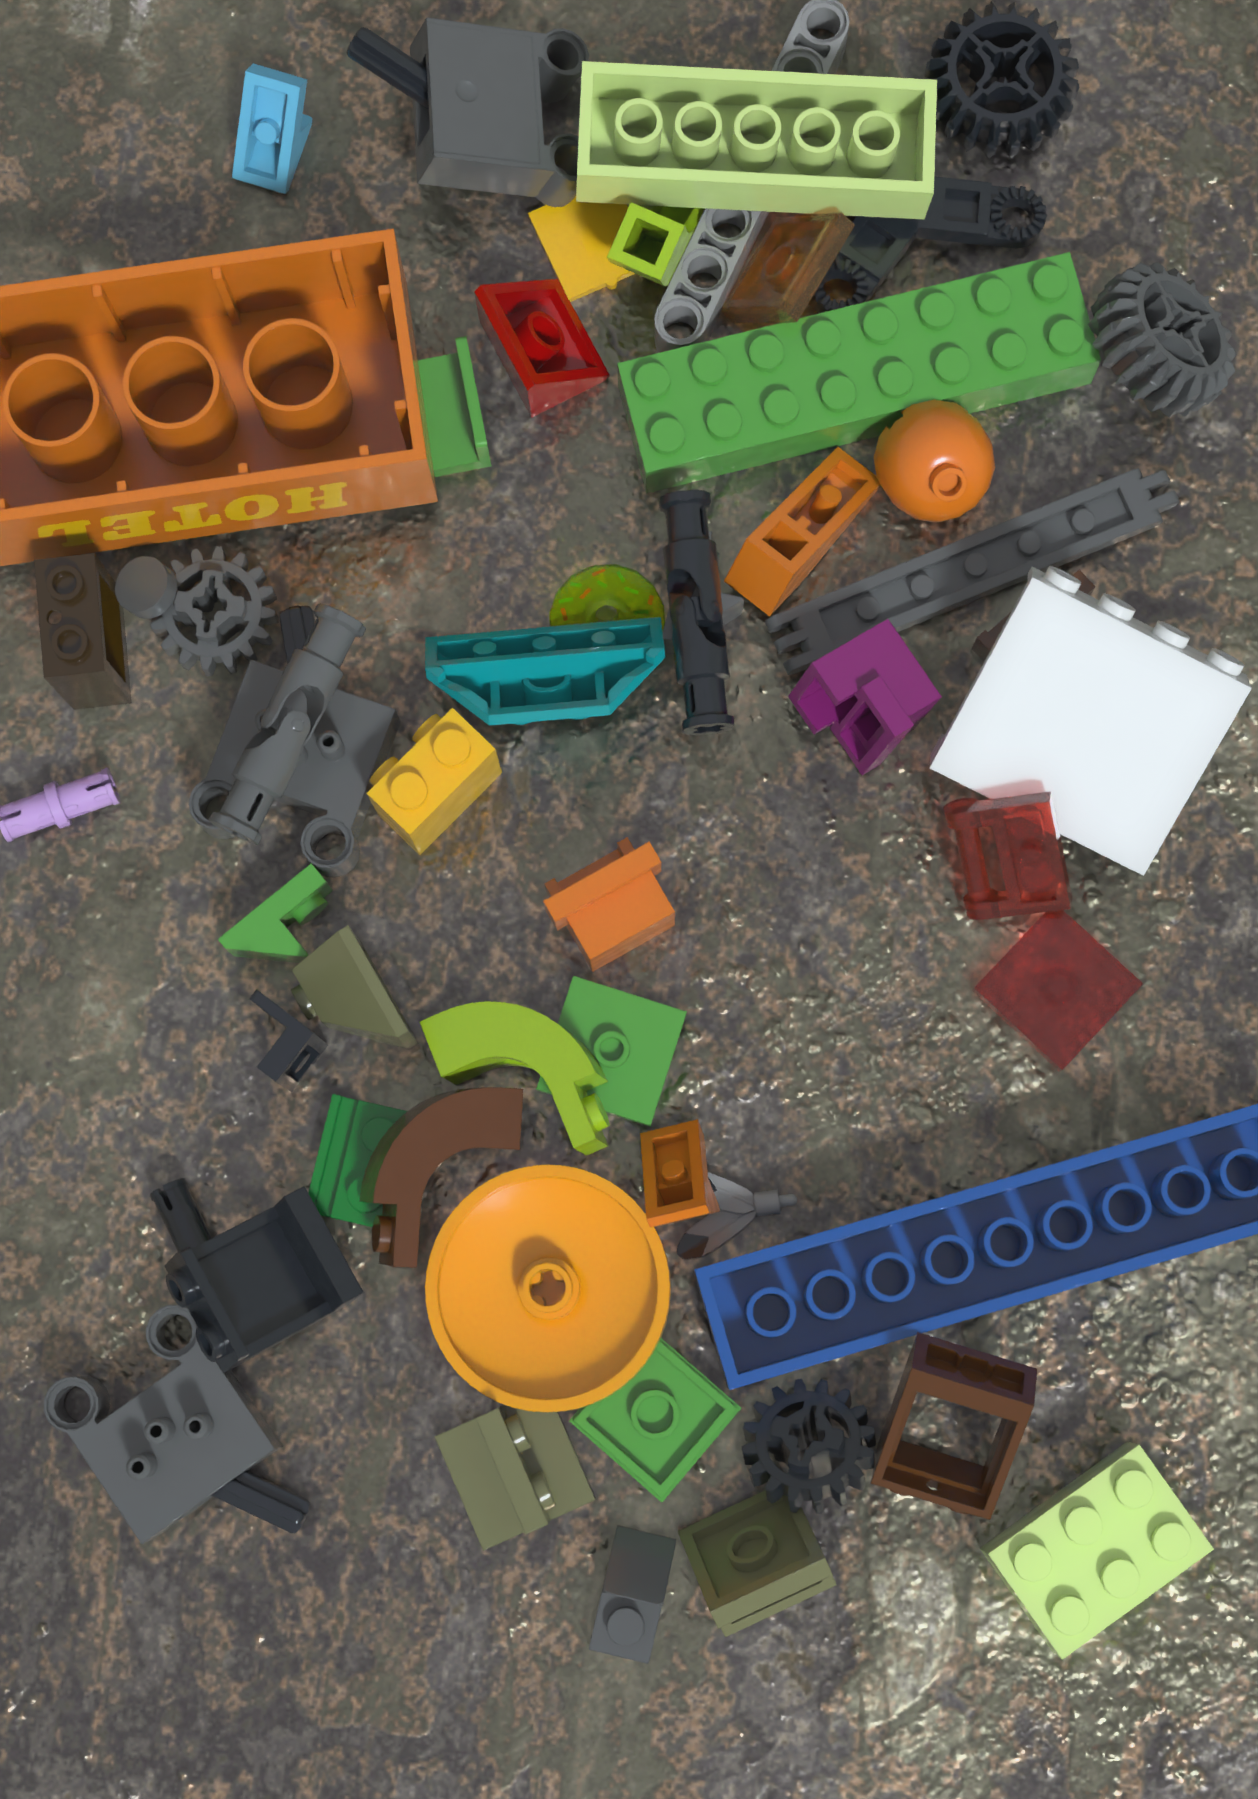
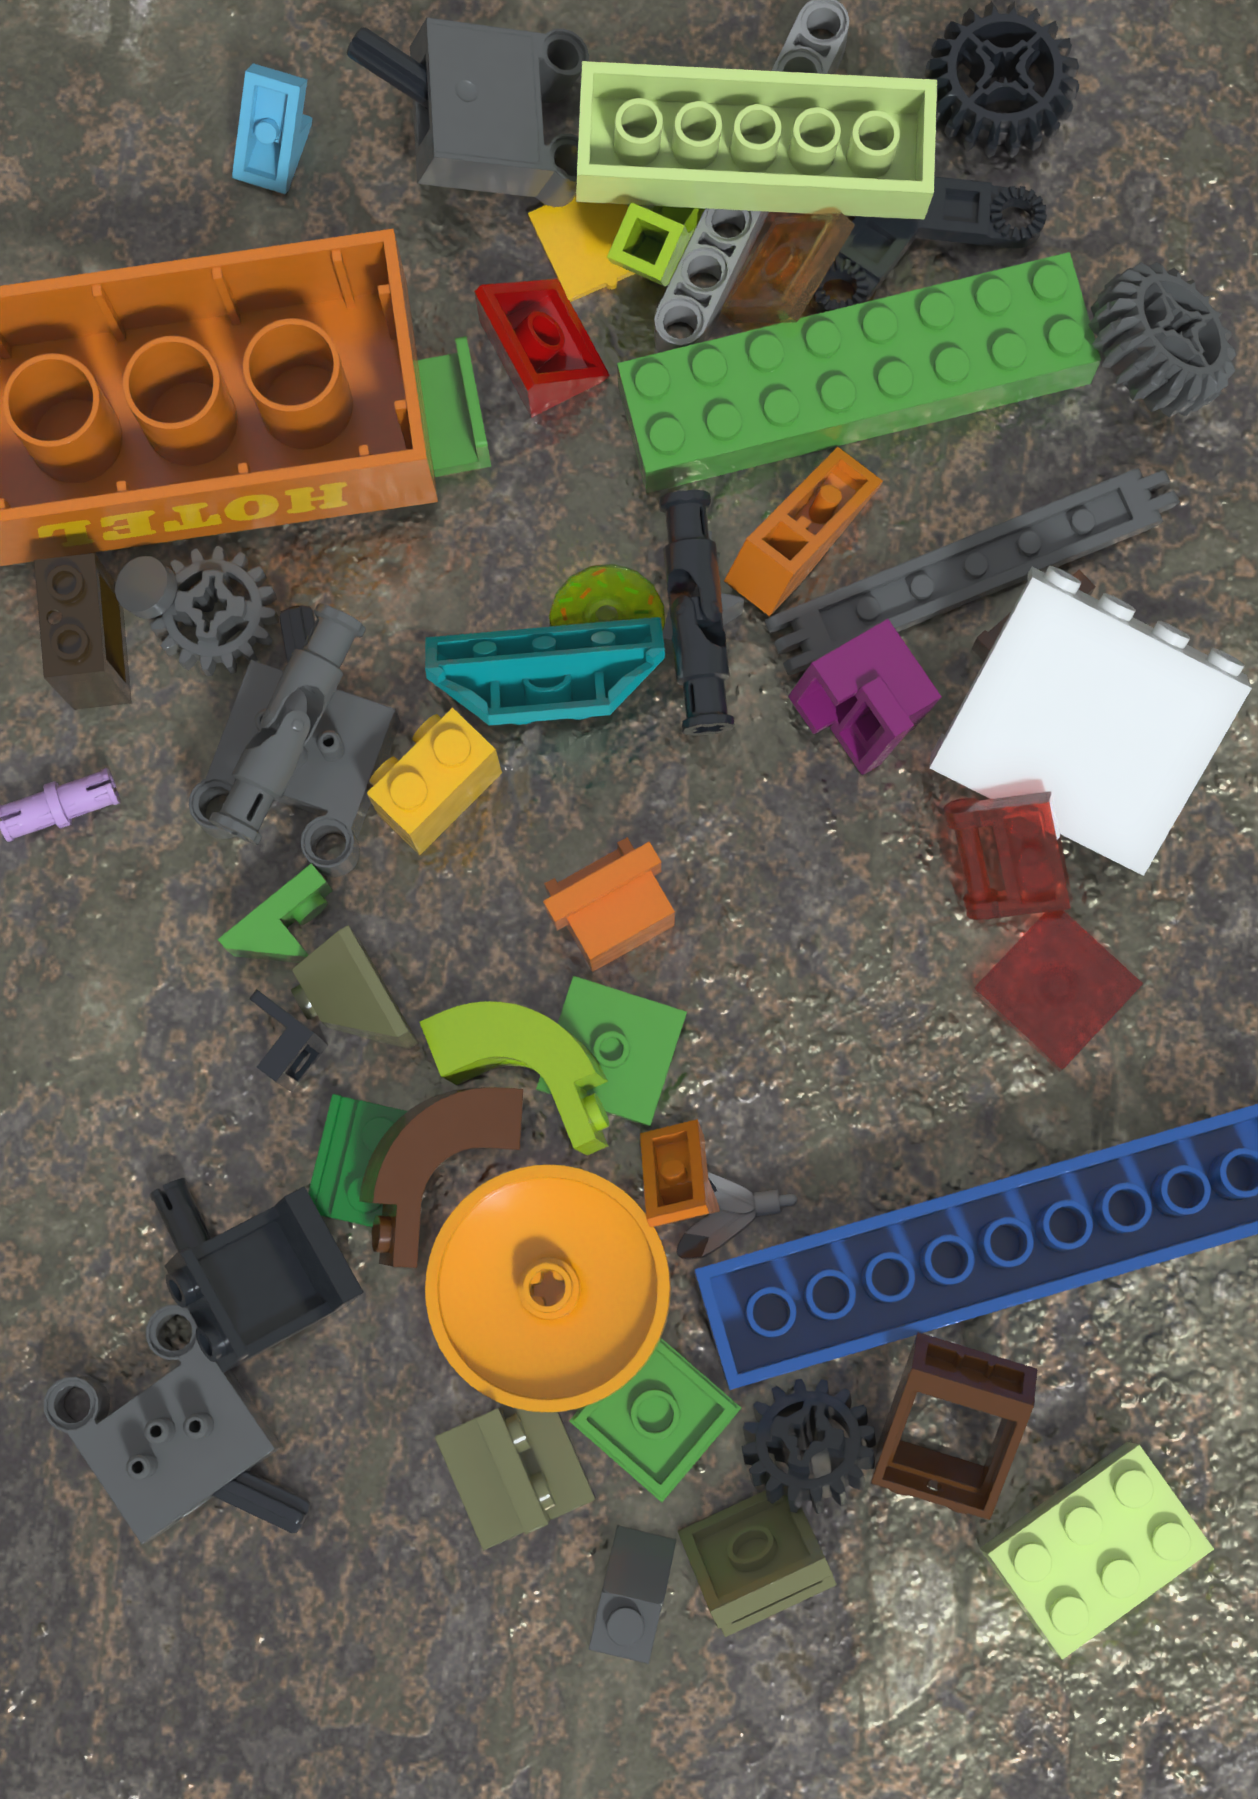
(935, 461): orange cylinder -> none

